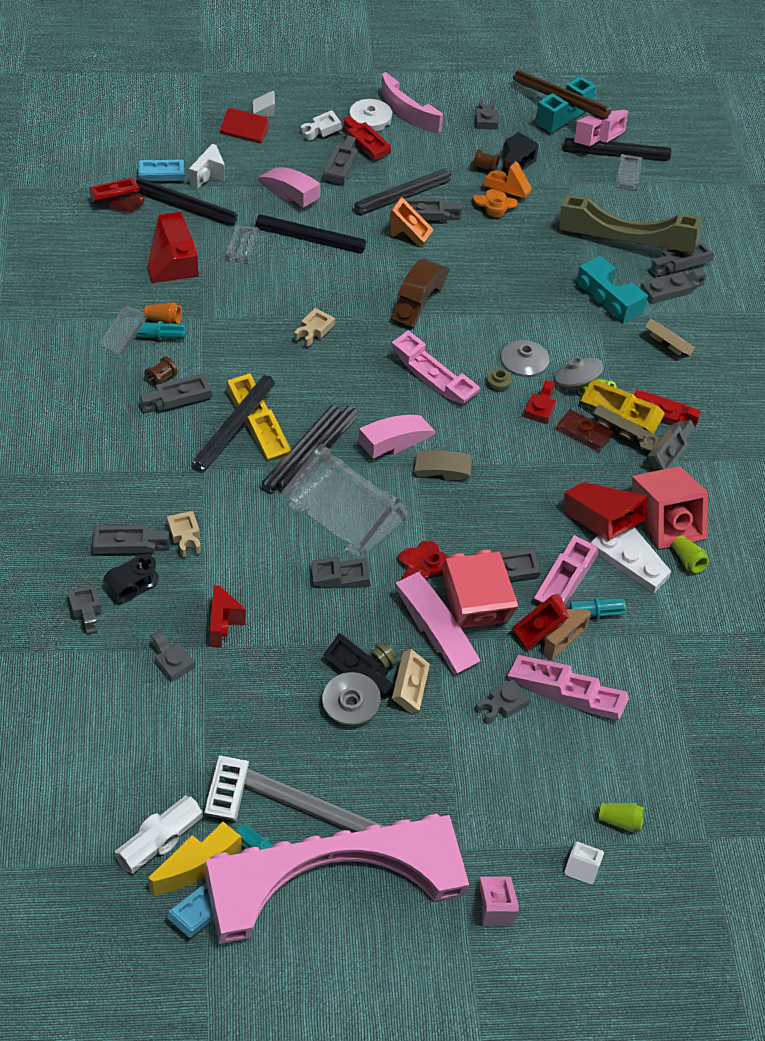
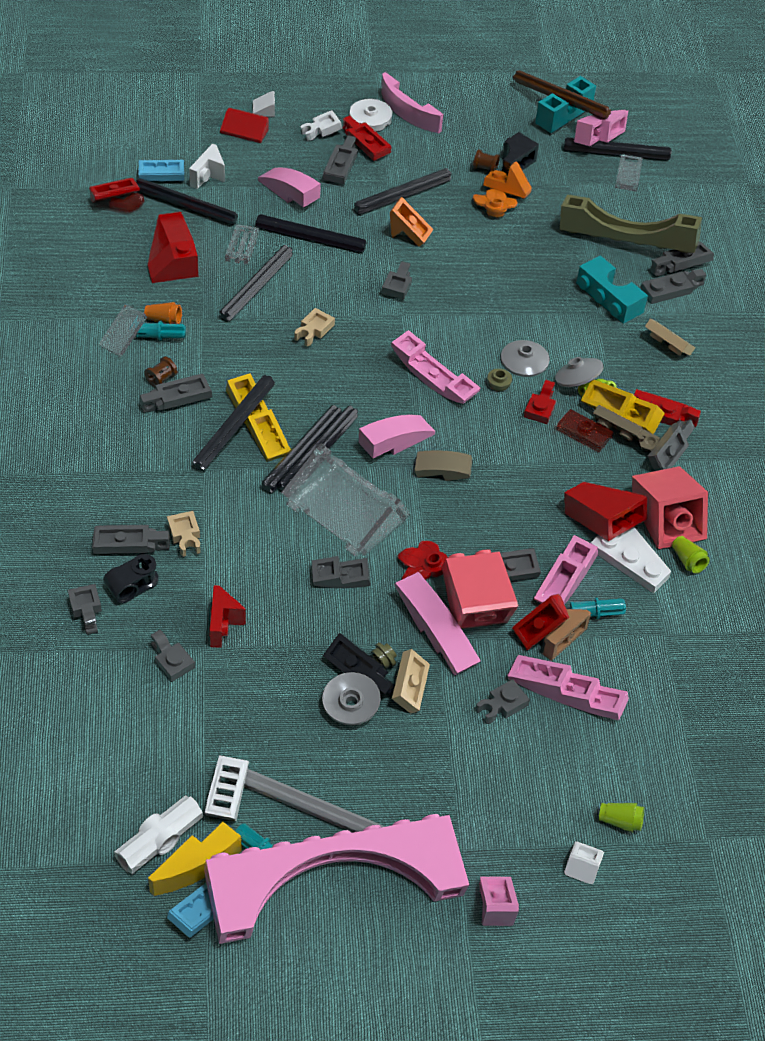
(262, 276): none -> axle
(398, 283): none -> dark grey plate
(416, 288): reddish brown arch -> none
(435, 208): dark grey hinge -> none
(487, 116): dark grey plate -> none

